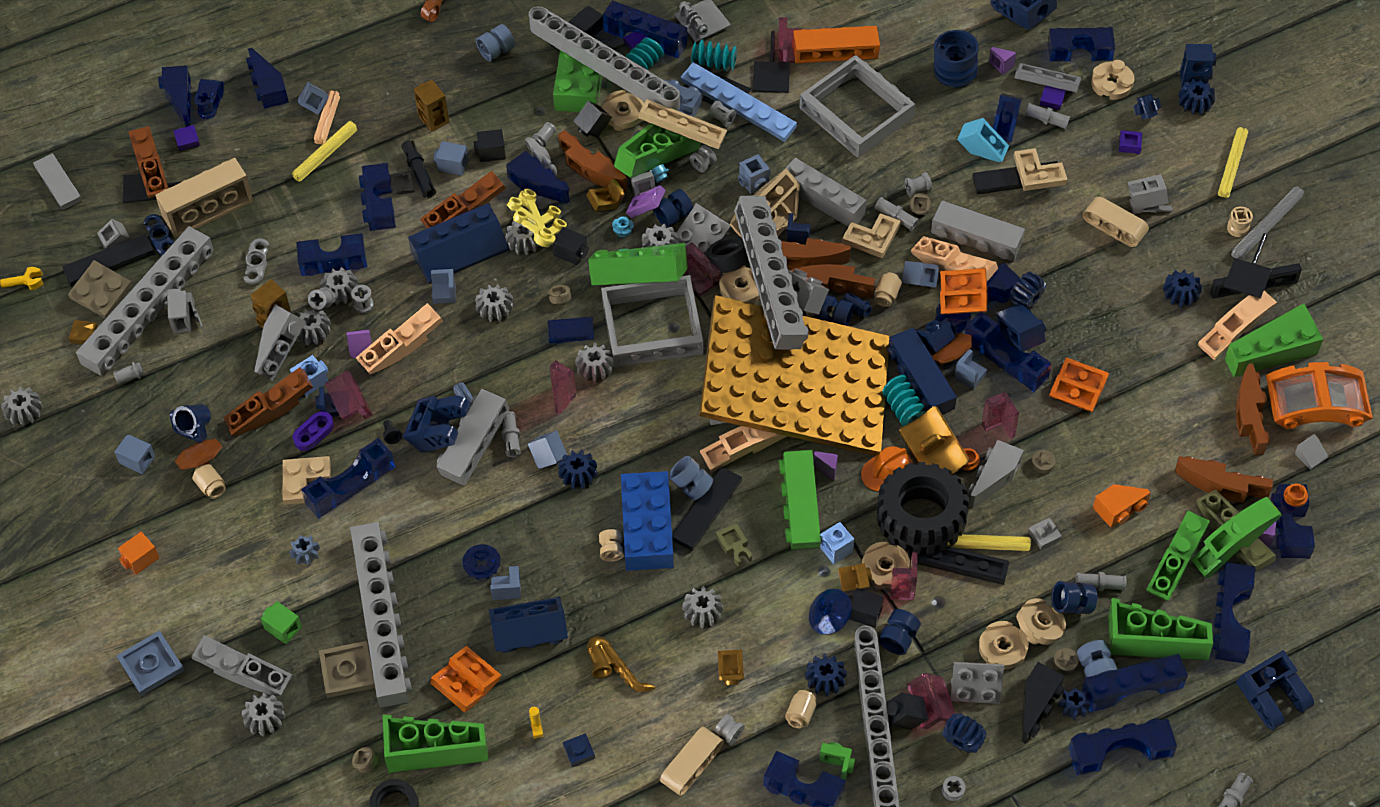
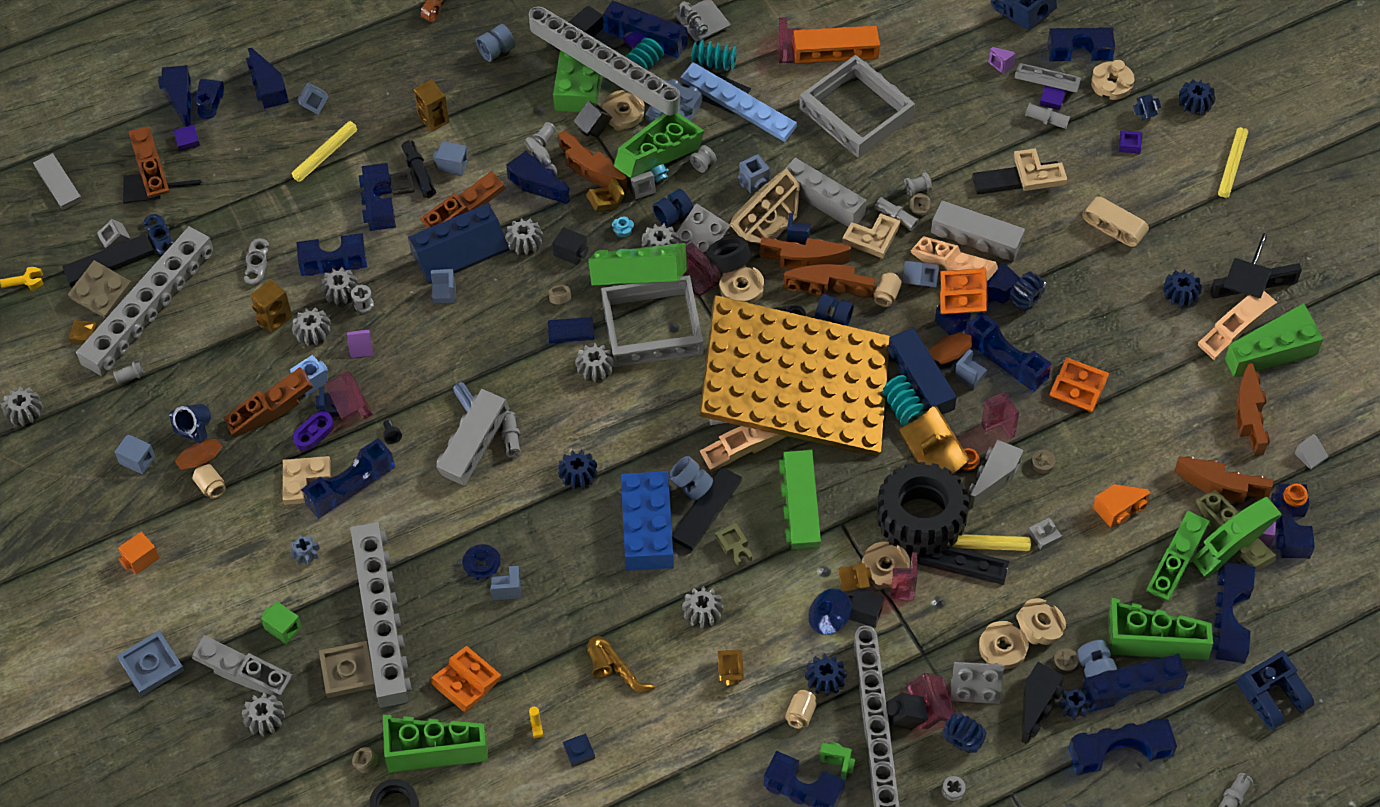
(179, 310): light grey piece -> none
(204, 197): tan brick -> none
(276, 341): light grey slope -> none
(325, 293): light grey bush -> none
(326, 117): light nougat axle -> none
(398, 344): light nougat slope -> none
(430, 420): dark blue brick -> none
(490, 145): black brick -> none
(494, 303): light grey gear -> none
(528, 624): dark blue slope -> none
(542, 235): light yellow plant -> none
(547, 449): sand blue panel -> none
(562, 385): clear pink panel -> none
(611, 545): tan wheel -> none
(645, 201): medium lavender tile -> none
(682, 124): tan plate -> none
(691, 761): tan beam -> none
(722, 113): light grey bush -> none
(729, 729): light grey wheel -> none
(771, 75): black piece -> none
(771, 273): light grey brick -> none
(809, 291): light grey brick -> none
(826, 463): medium lavender slope -> none
(837, 543): light blue brick -> none
(862, 307): dark blue pin -> none
(882, 465): orange piece -> none
(900, 632): dark blue wheel -> none
(936, 335): dark blue brick -> none
(956, 58): dark blue wheel -> none
(983, 140): medium azure slope -> none
(1007, 116): clear blue slope -> none
(1021, 327): dark blue brick -> none
(1074, 597): dark blue wheel -> none
(1103, 581): light grey pin -> none
(1148, 195): light grey piece -> none
(1197, 63): dark blue brick -> none
(1239, 221): tan wheel -> none
(1267, 223): light grey axle -> none
(1318, 395): window -> none

